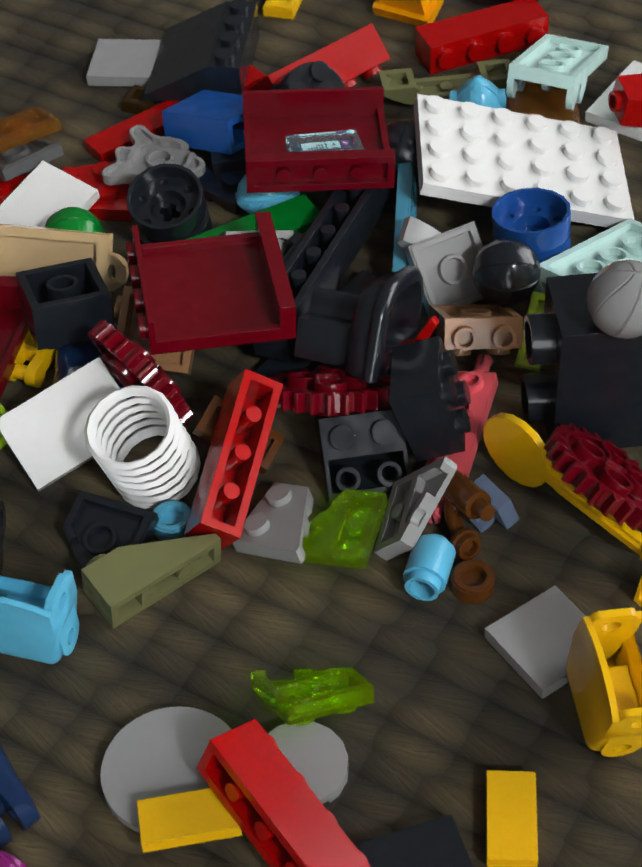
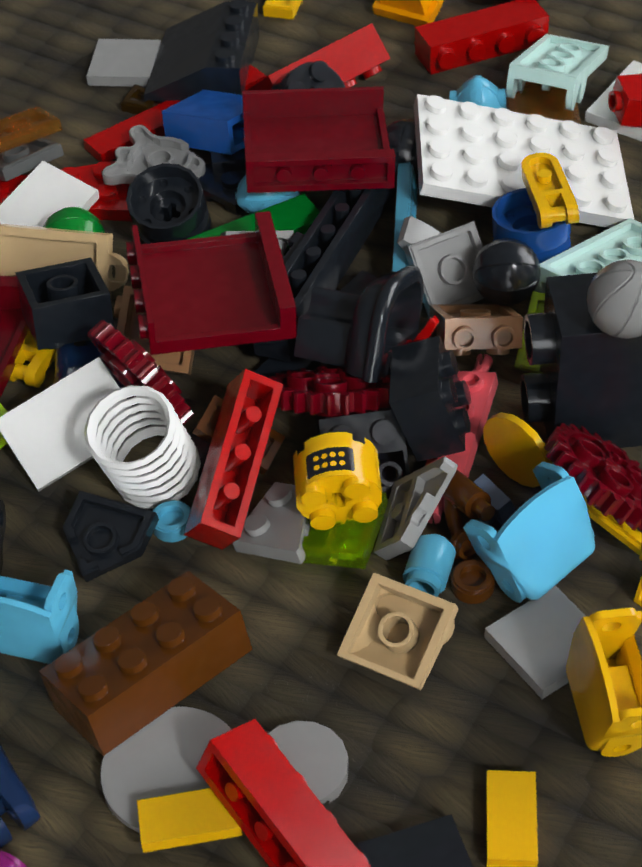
(144, 573): olive slope -> none
(146, 661): none -> reddish brown brick
(314, 693): clear neon green wing -> none
(324, 141): clear light blue tile -> none
(337, 480): none -> yellow brick
(398, 631): none -> tan slope
(403, 88): olive slope -> none
(540, 539): none -> medium azure piece
(549, 190): none -> yellow plate

